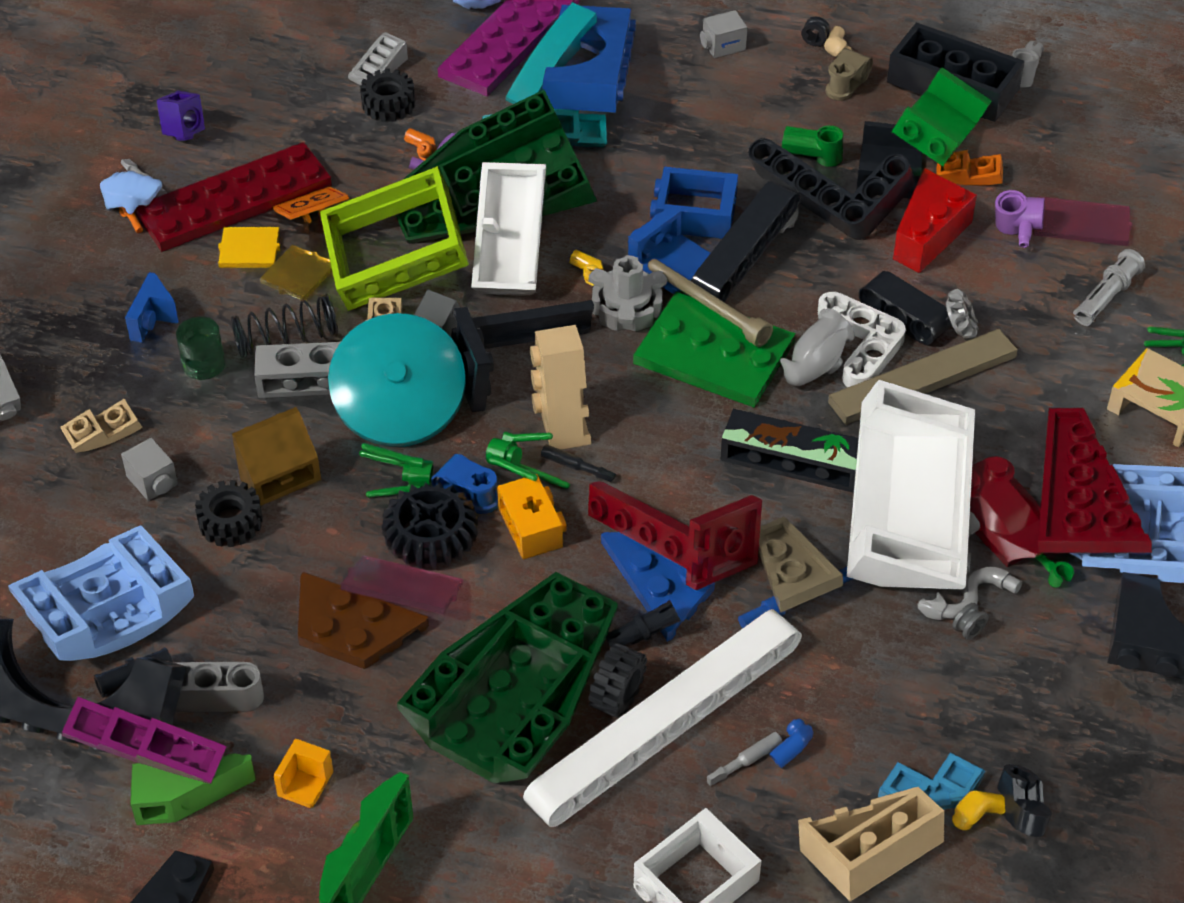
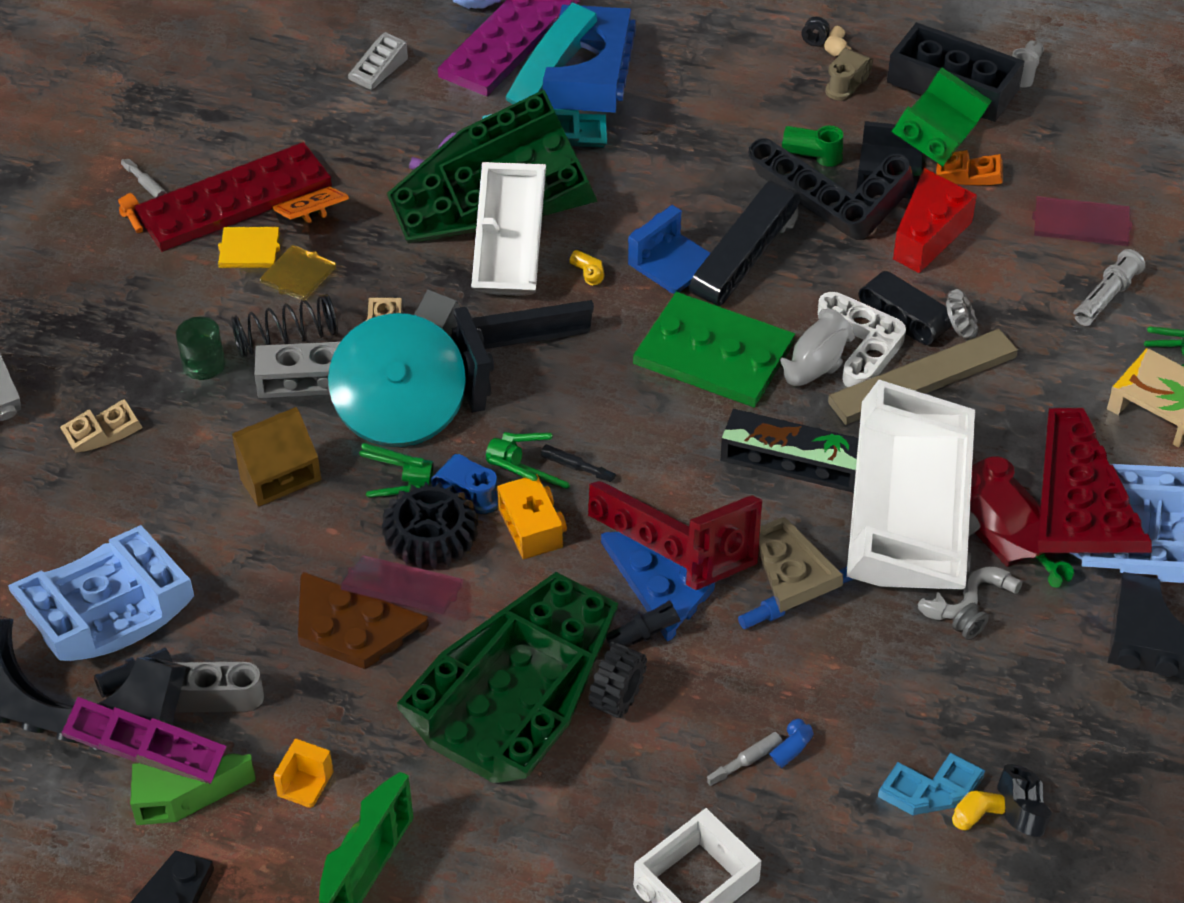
(129, 190): light blue hair -> none
(149, 305): blue slope -> none
(149, 469): light grey brick -> none
(181, 115): dark purple brick -> none
(226, 498): black tyre -> none
(400, 92): black tyre -> none
(404, 270): lime window -> none
(425, 144): orange arm -> none
(560, 386): tan wedge -> none
(628, 291): light grey piece -> none
(661, 718): white beam -> none
(699, 183): blue window -> none
(724, 34): light grey brick -> none
(755, 329): dark tan piece -> none
(874, 841): tan wedge -> none
(1019, 215): medium lavender piece -> none

